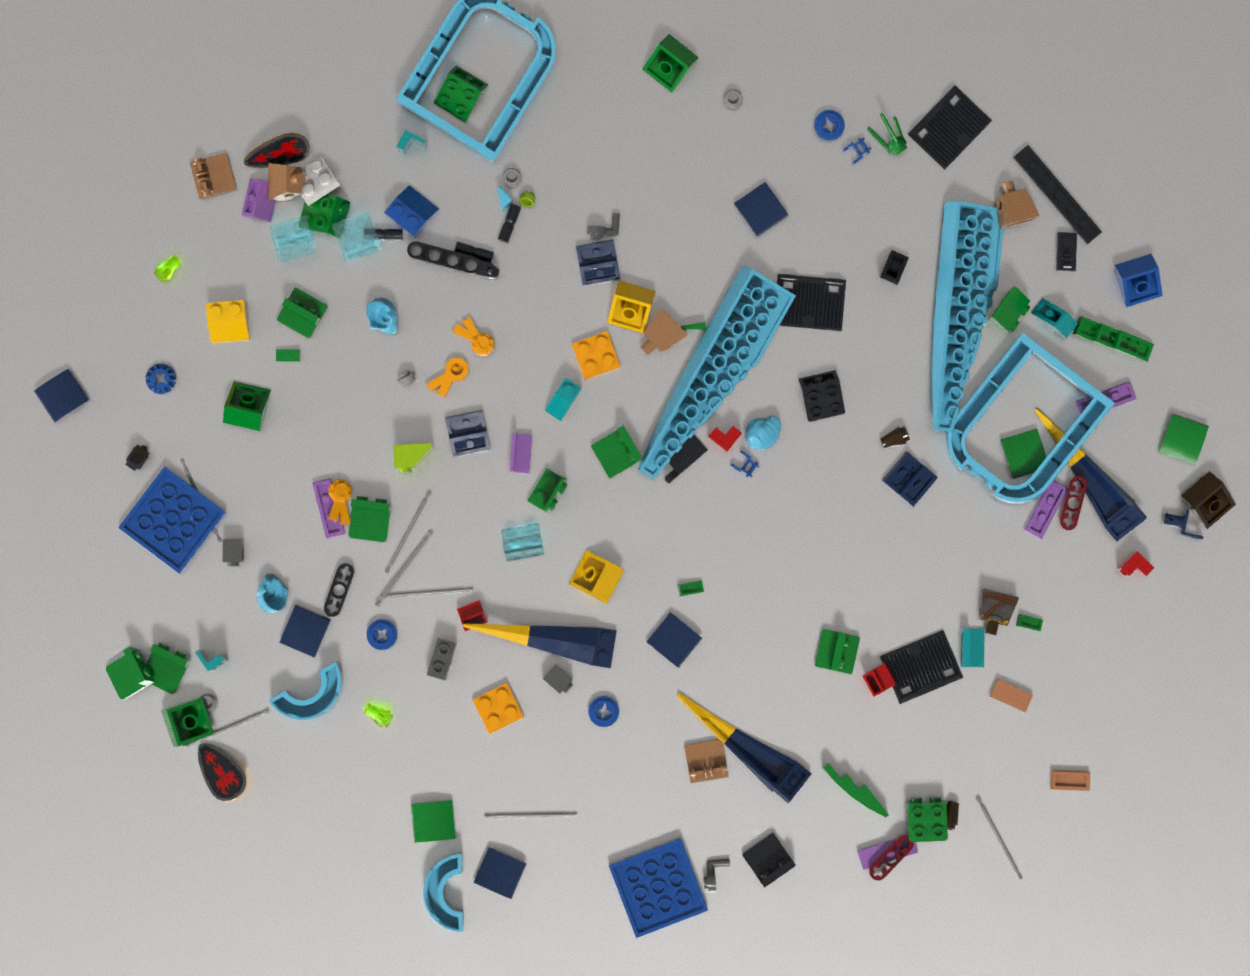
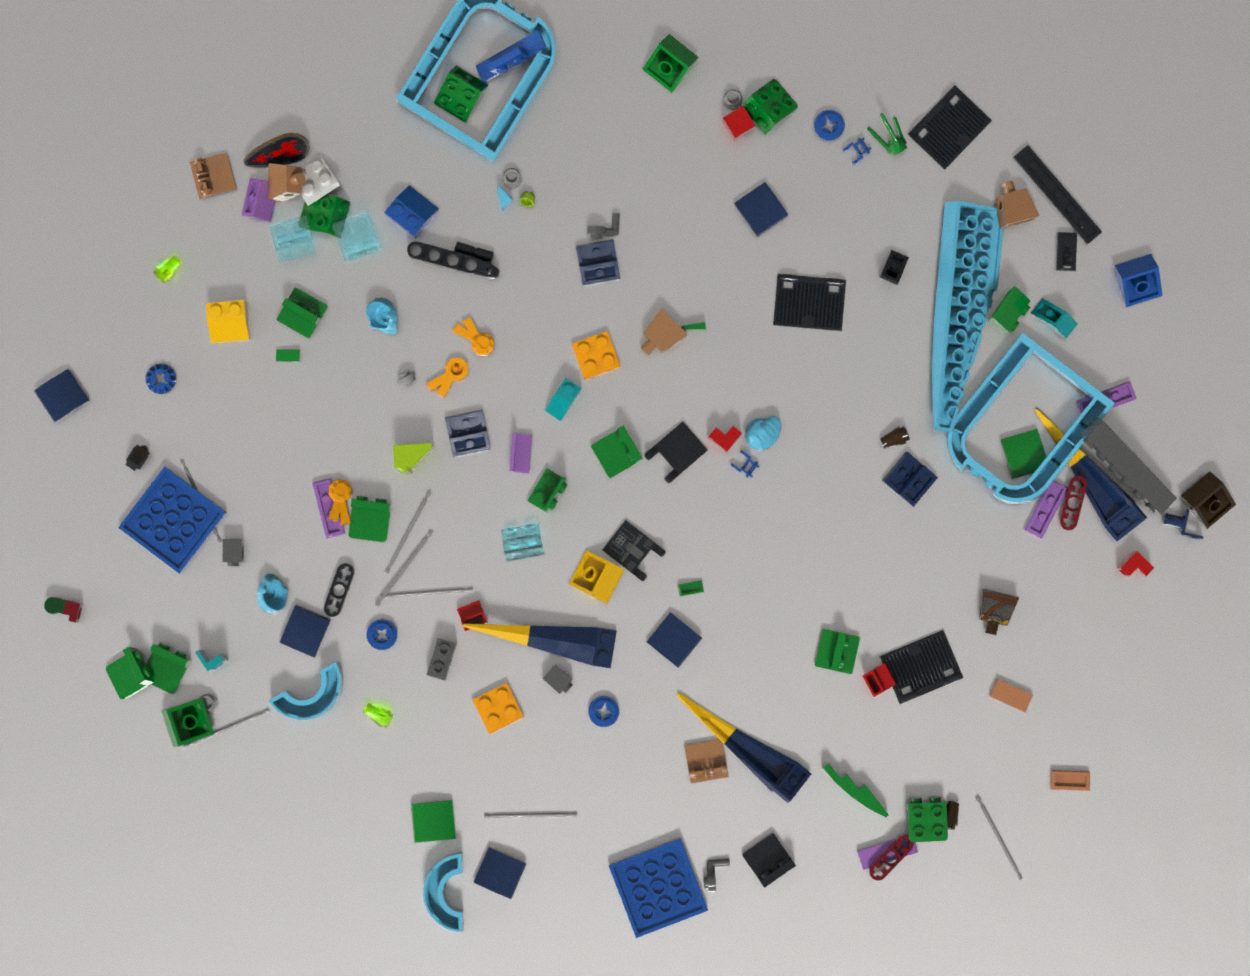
(57, 605): none -> leg
(221, 773): shield -> none
(246, 406): green slope -> none
(389, 234): black piece -> none
(407, 140): teal panel -> none
(508, 225): black piece -> none
(511, 56): none -> blue bracket
(630, 548): none -> black flag
(631, 306): yellow slope -> none
(721, 359): medium azure wedge -> none
(738, 123): none -> red piece
(769, 105): none -> green bracket
(822, 395): black bracket -> none
(972, 647): teal panel -> none
(1029, 622): green piece -> none
(1113, 339): green slope -> none
(1128, 466): none -> dark grey brick
(1183, 438): green slope -> none

